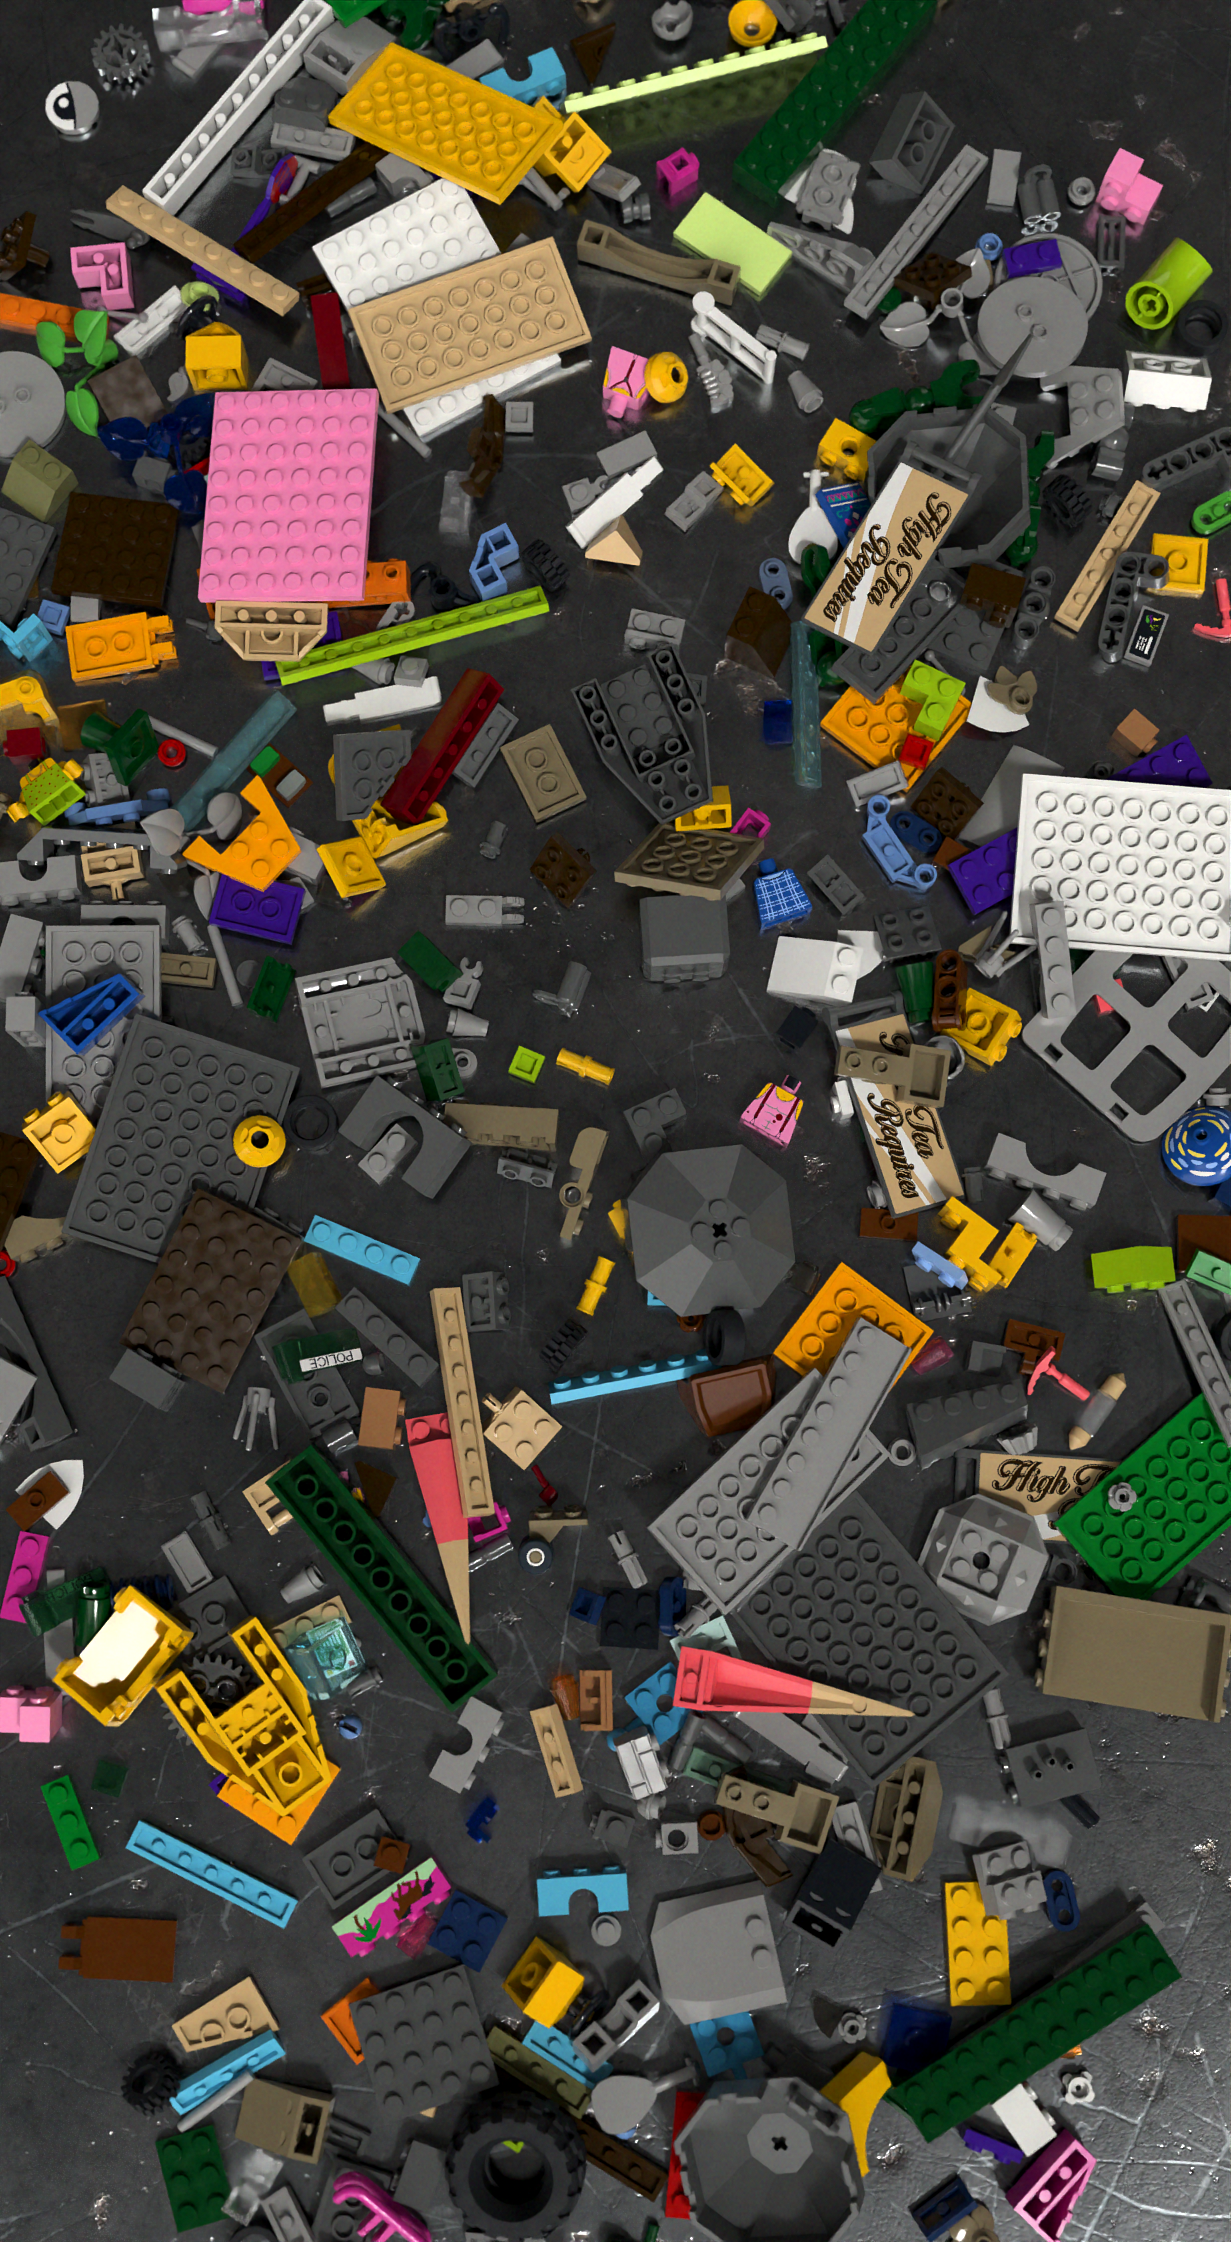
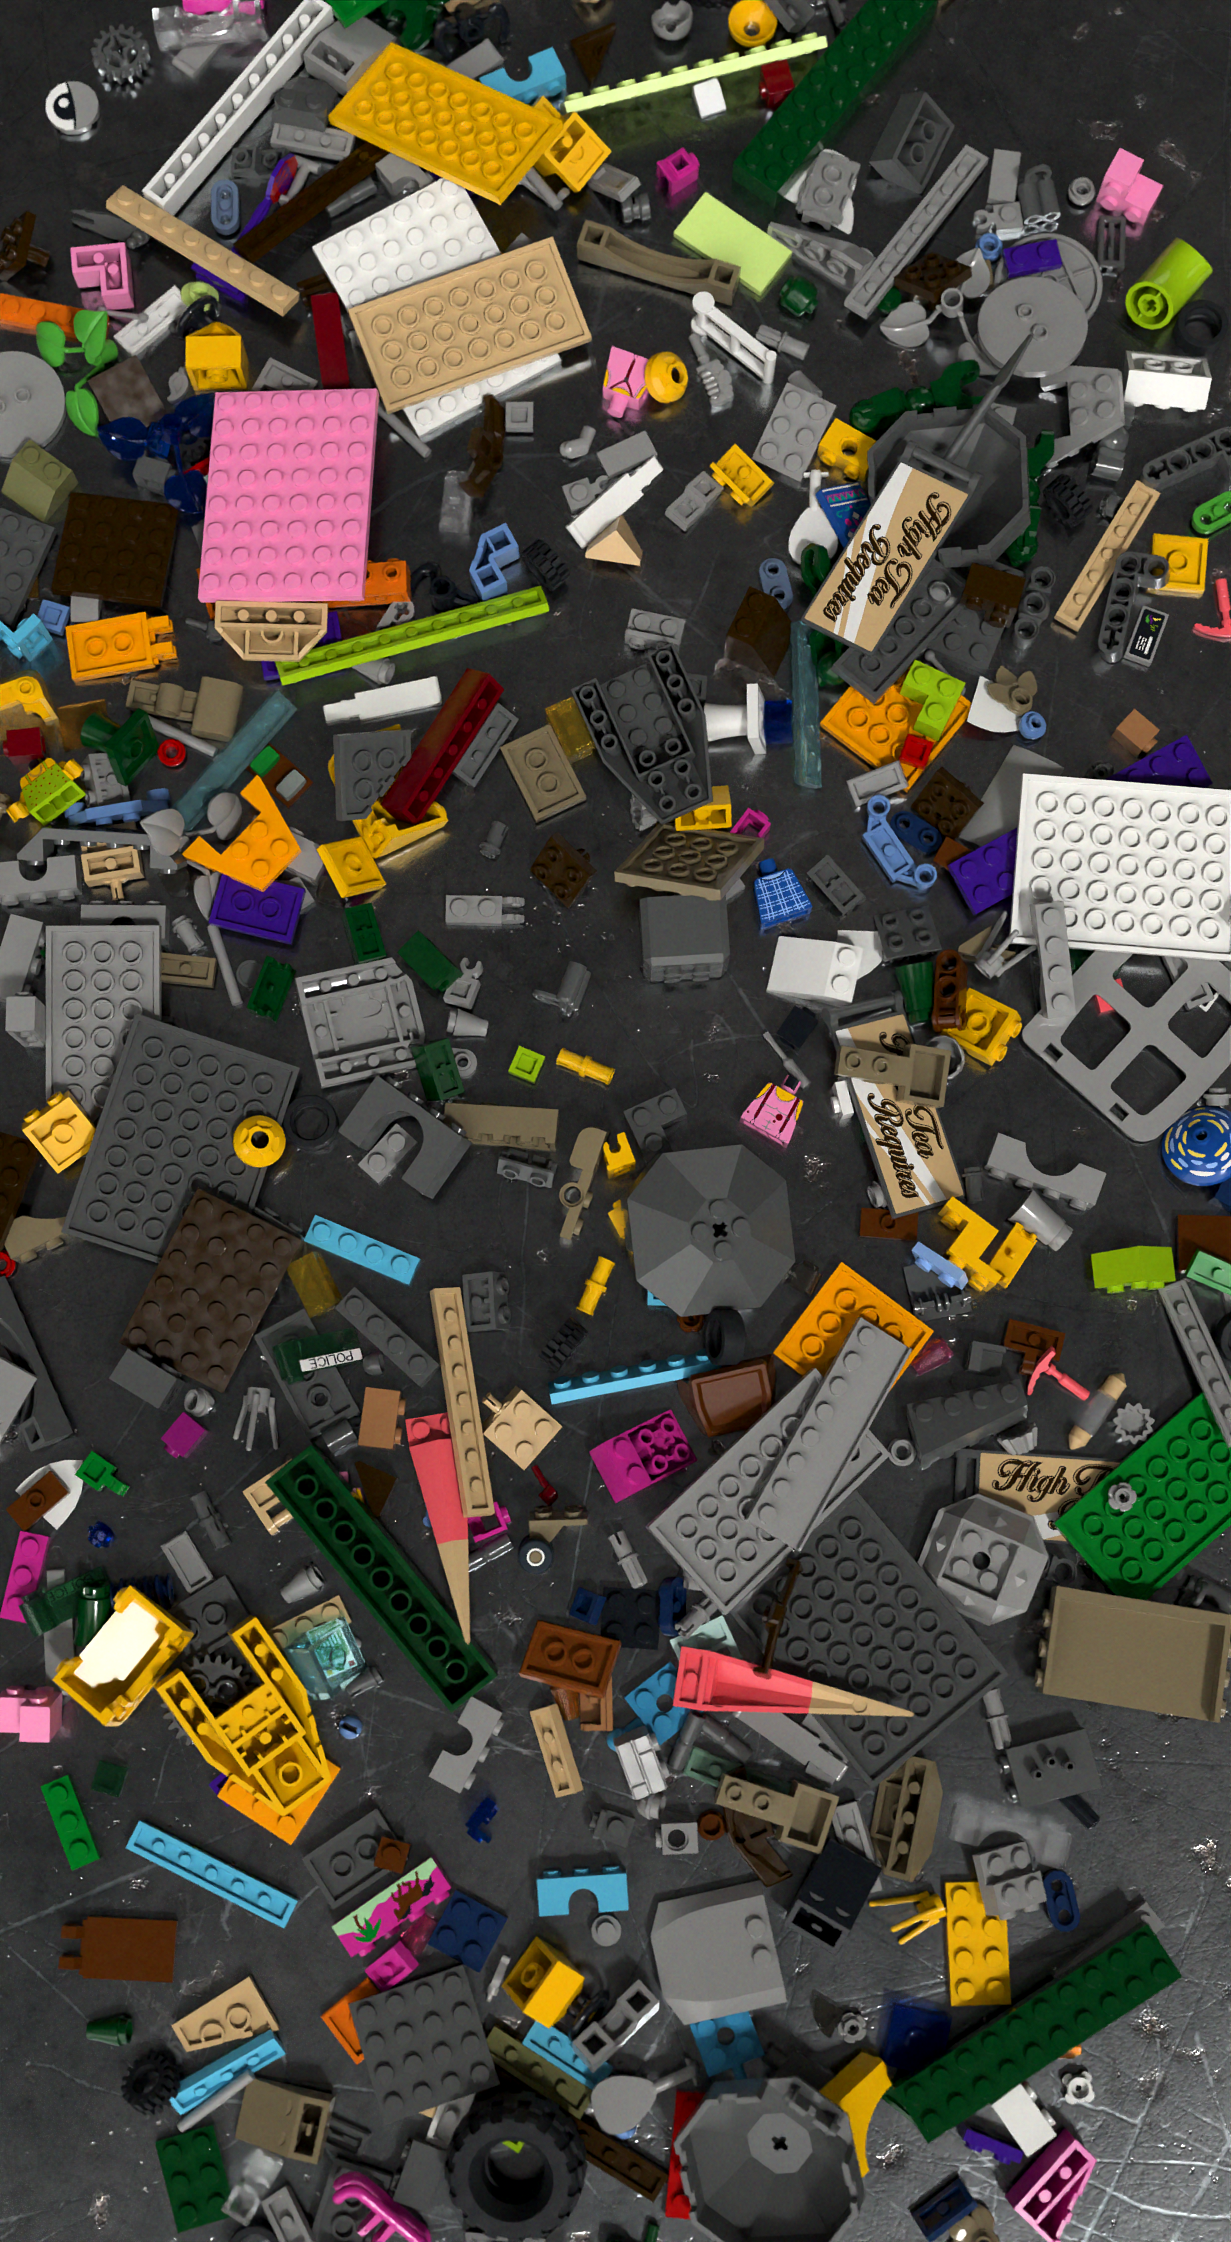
(93, 1013): blue wedge -> none
(99, 1473): none -> green plate
(100, 1534): none -> clear blue plate
(111, 2030): none -> dark green cone
(184, 1436): none -> magenta brick
(198, 1402): none -> light grey plate
(211, 711): none -> dark tan plate
(225, 208): none -> sand blue plate
(363, 934): none -> dark green hinge
(391, 1967): none -> dark pink plate
(411, 671): light grey plate -> none
(447, 2119): none -> white plate
(492, 1989): none -> light grey piece
(570, 729): none -> clear yellow hinge
(570, 1659): none -> dark orange tile
(579, 446): none -> light grey arm
(619, 1160): none -> yellow hinge
(640, 815): none -> light grey piece
(643, 1456): none -> dark pink slope
(708, 98): none -> slope
(739, 720): none -> white plant
(774, 1617): none -> dark brown plate
(775, 83): none -> dark red brick
(788, 1062): none -> light grey piece
(794, 432): none -> light grey plate
(798, 295): none -> dark green head
(929, 1911): none -> yellow plant
(1004, 219): none -> light grey plate
(1026, 727): none -> medium blue plate
(1133, 1423): none -> light grey piece

